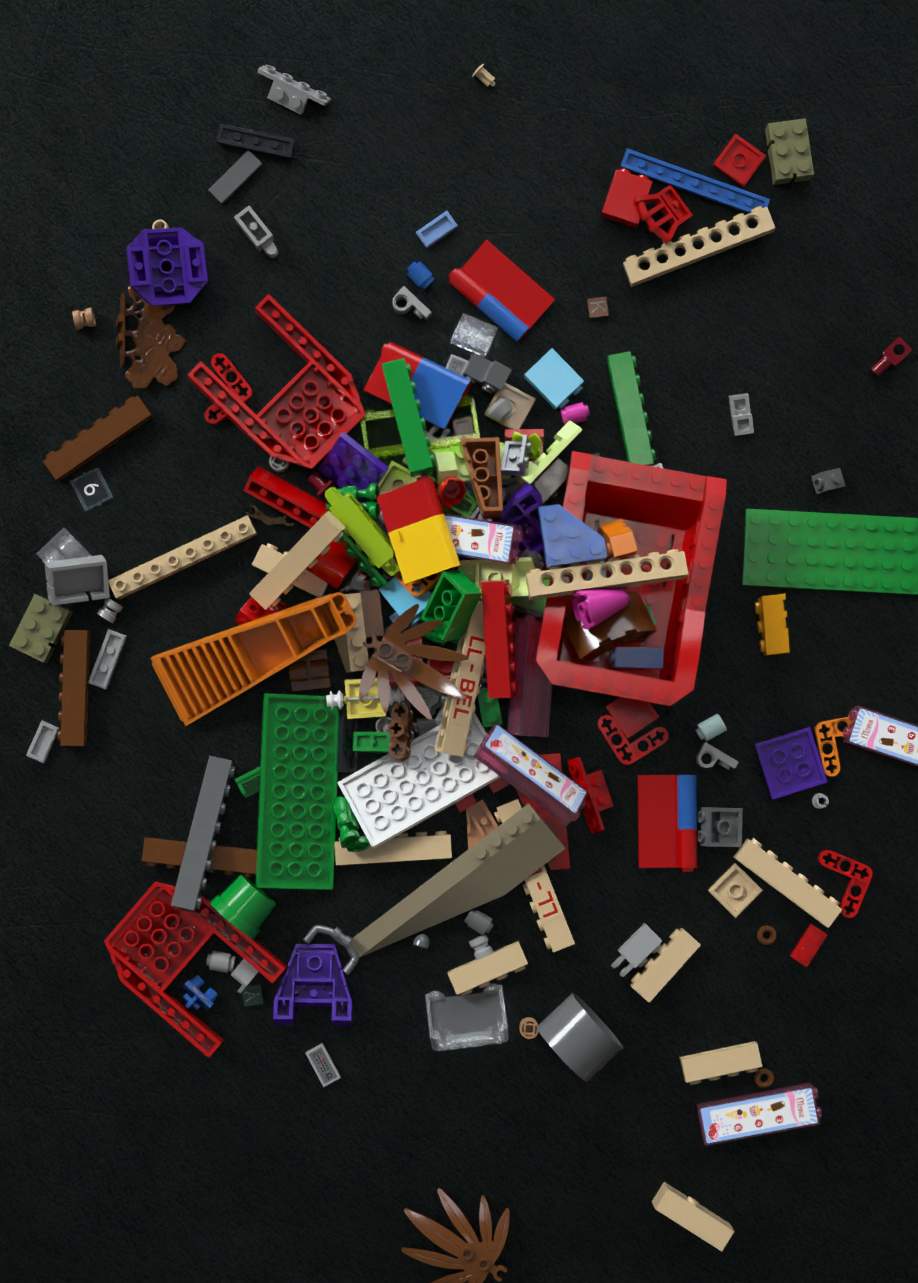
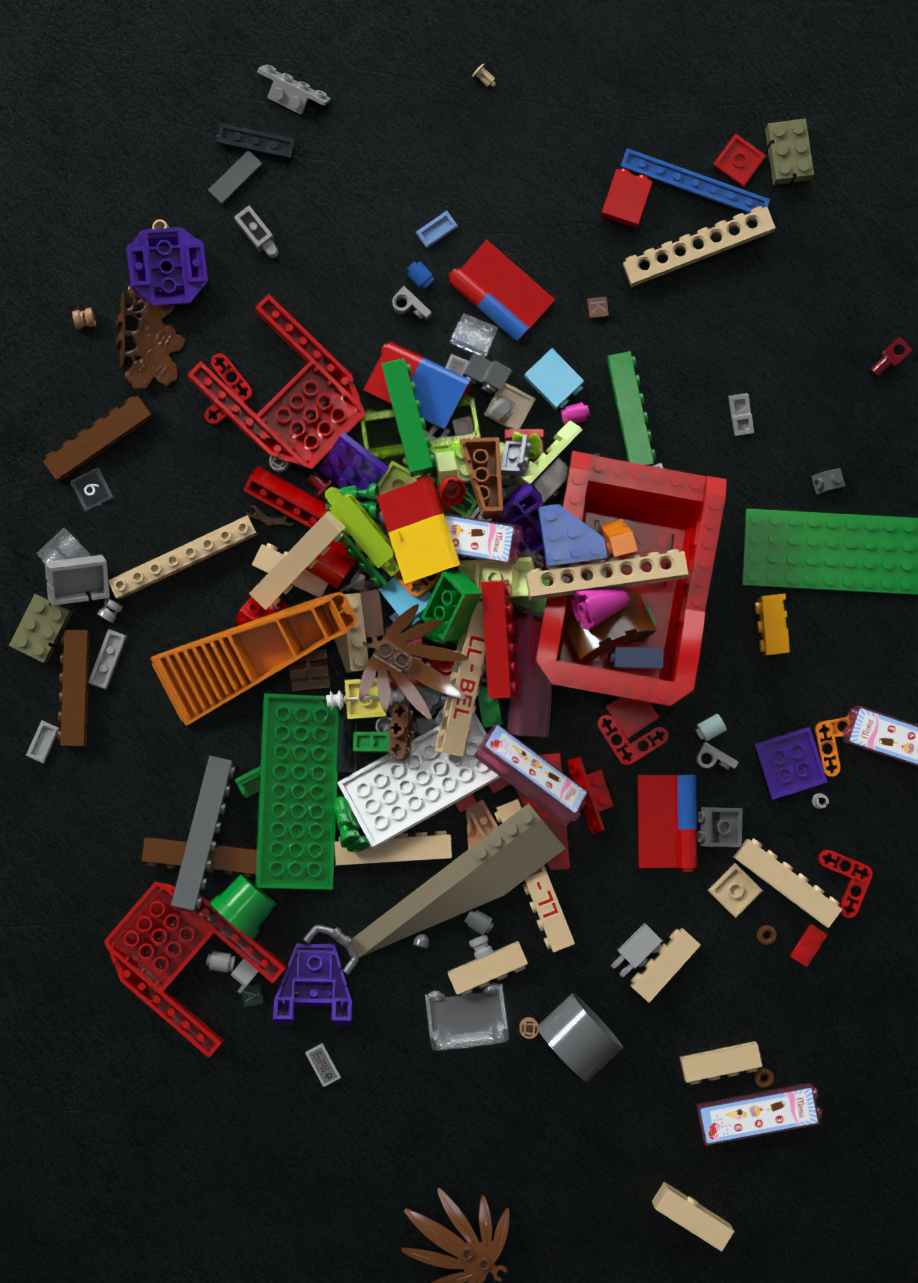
(192, 988): blue hips -> none
(671, 206): red plate -> none

